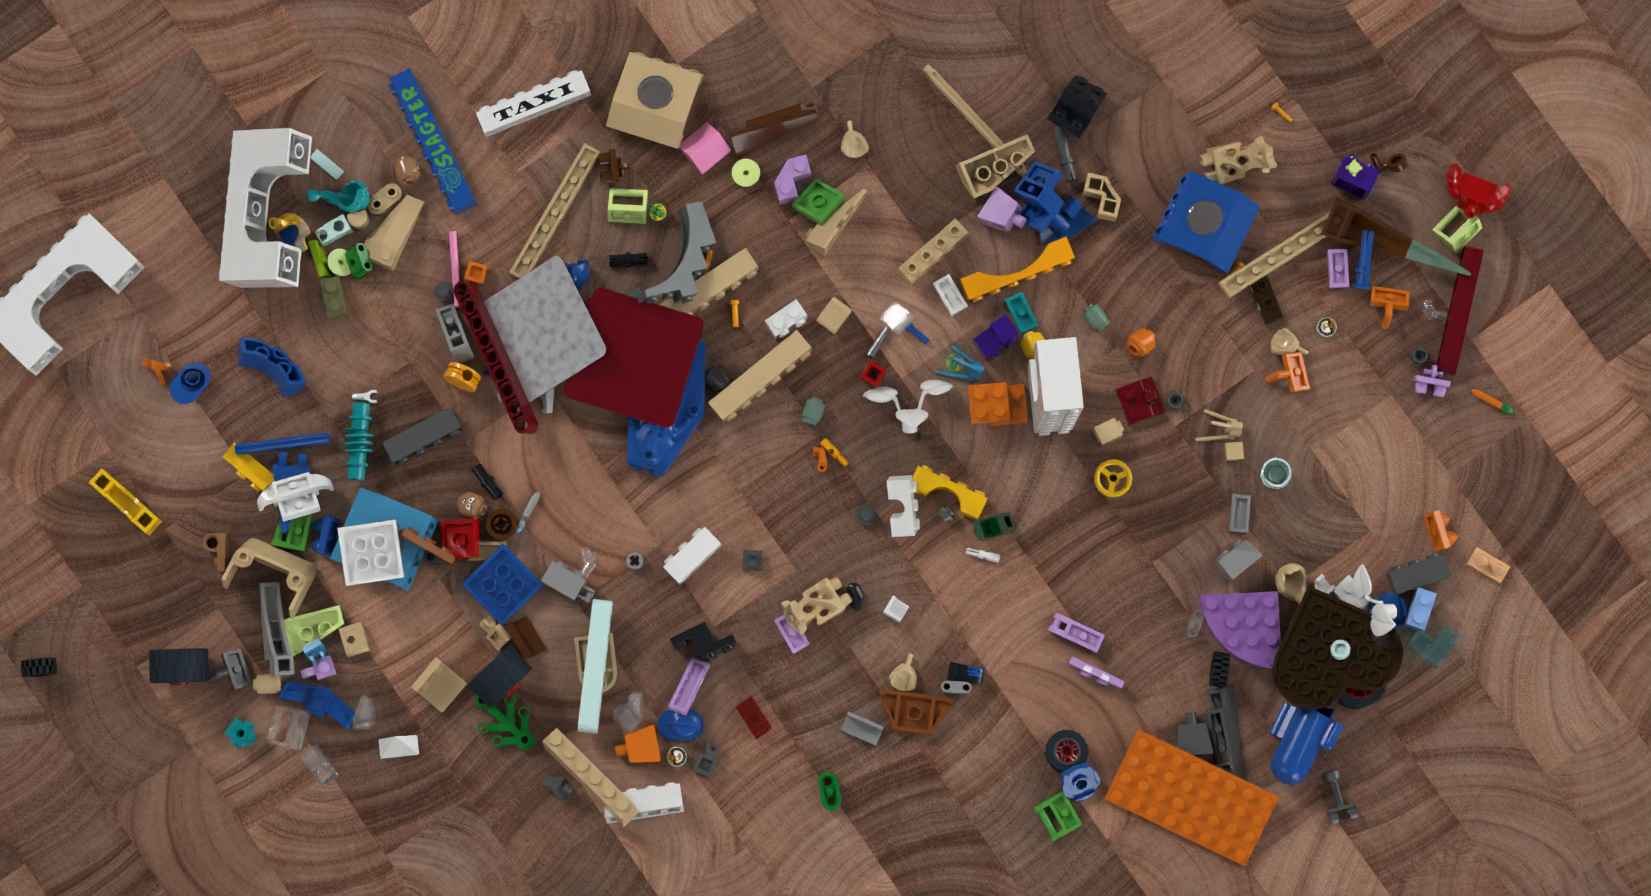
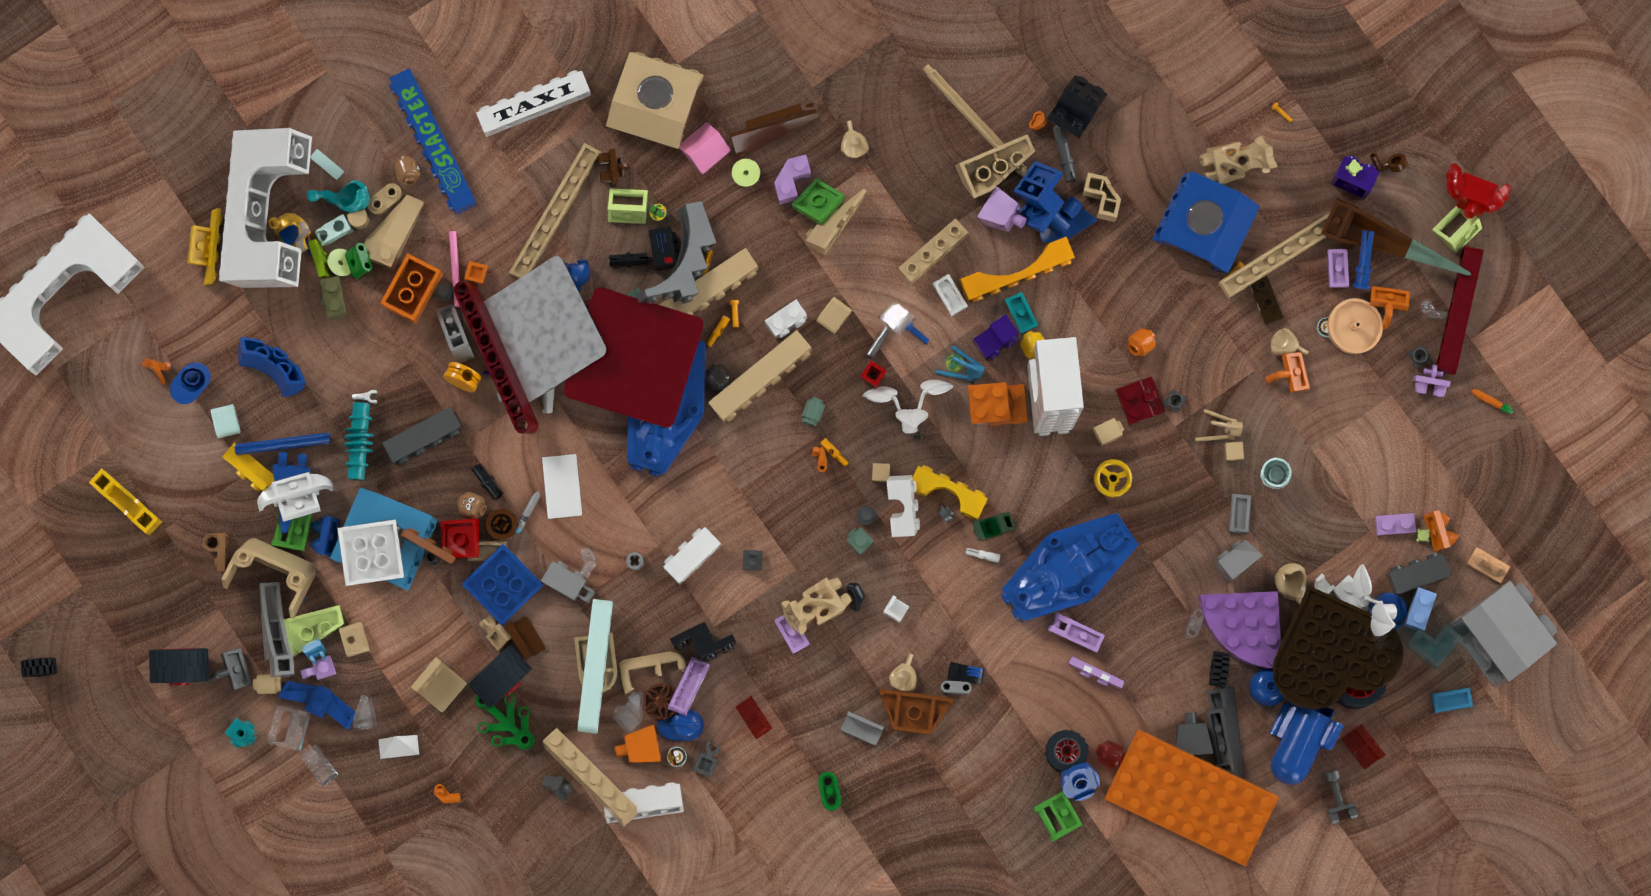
(204, 246): none -> yellow bracket
(225, 421): none -> light aqua piece
(411, 288): none -> orange brick
(444, 796): none -> orange arm
(562, 486): none -> white sticker
(648, 661): none -> tan piece
(660, 701): none -> copper wheel
(662, 248): none -> black brick
(718, 330): none -> light orange pin
(859, 541): none -> sand green brick
(880, 472): none -> tan piece
(1039, 120): none -> orange piece
(1069, 567): none -> blue container
(1096, 317): sand green brick -> none
(1110, 754): none -> clear red head
(1261, 691): none -> blue cylinder
(1340, 649): light aqua tile -> none
(1354, 326): none -> light nougat piece
(1363, 746): none -> clear red panel
(1395, 524): none -> lavender plate
(1423, 535): none -> yellowish green piece
(1452, 700): none -> dark azure tile
(1505, 633): none -> light grey slope

